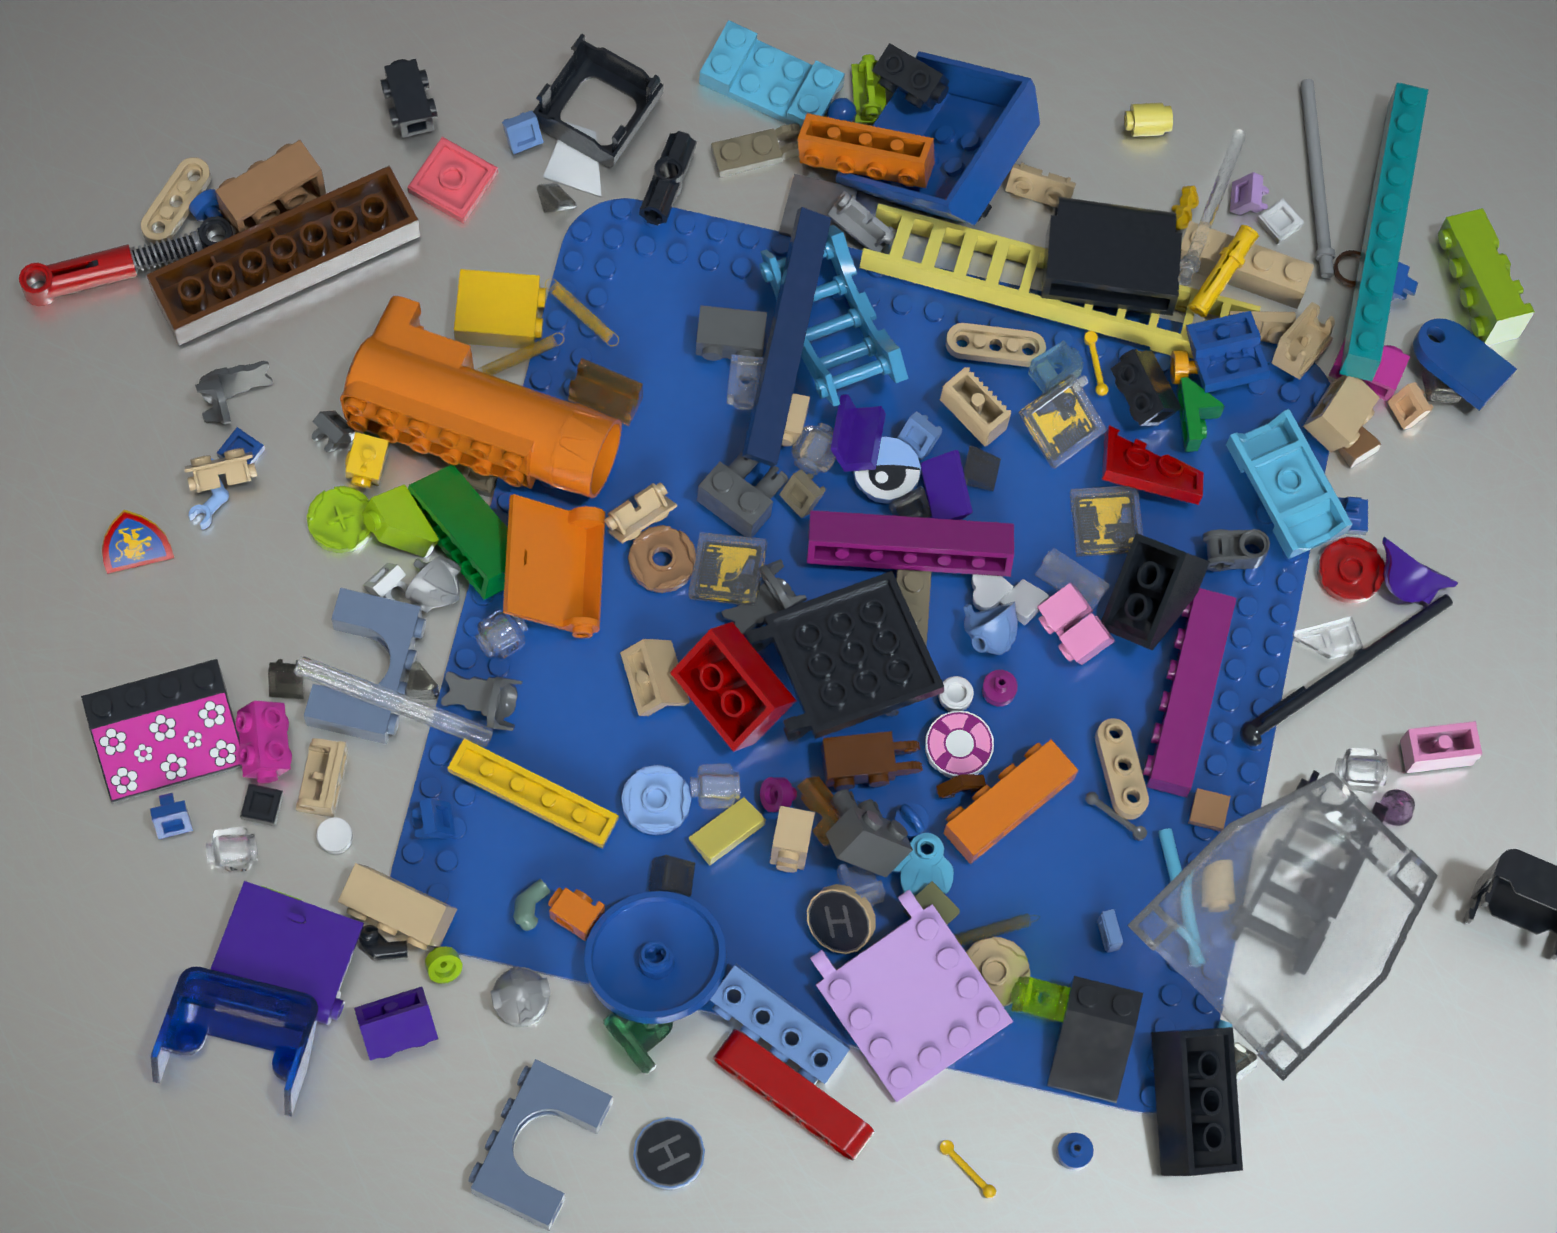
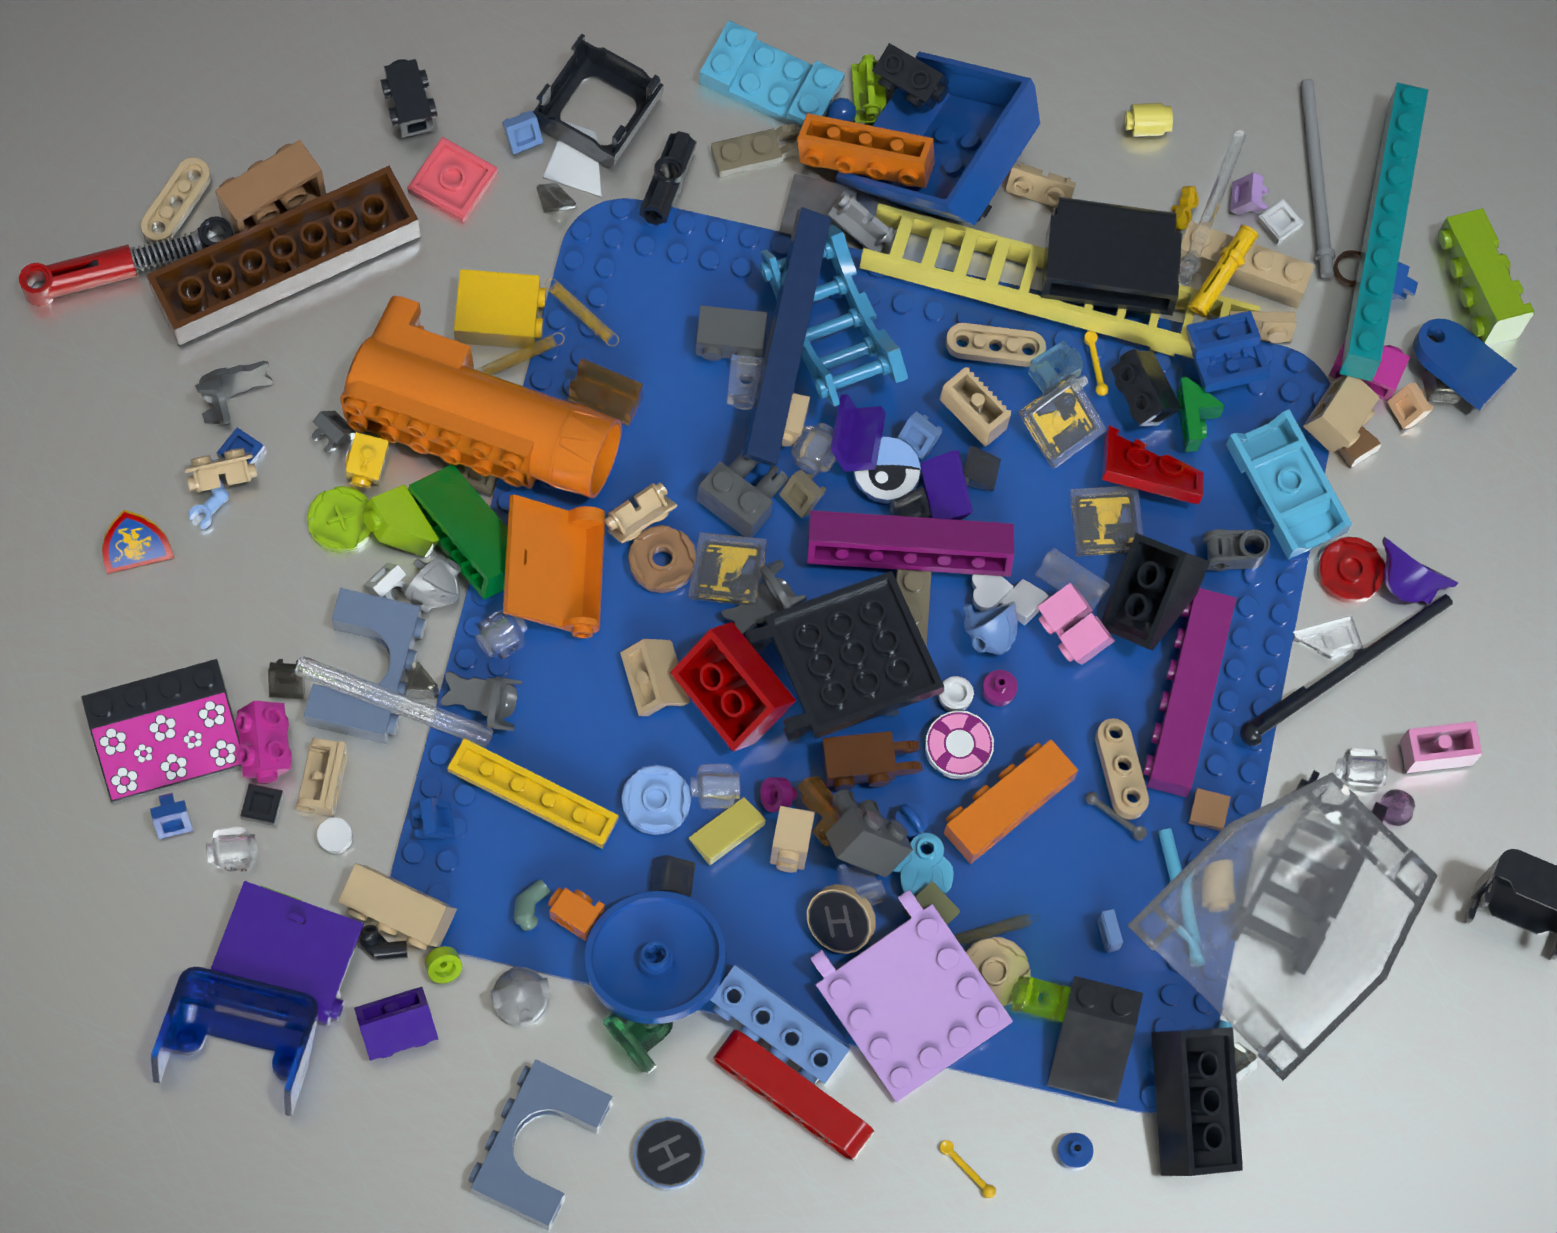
(205, 205): blue tile -> none
(961, 782): reddish brown tile -> none
(1181, 366): light orange tile -> none
(1303, 342): tan hinge -> none
(1358, 514): blue tile -> none

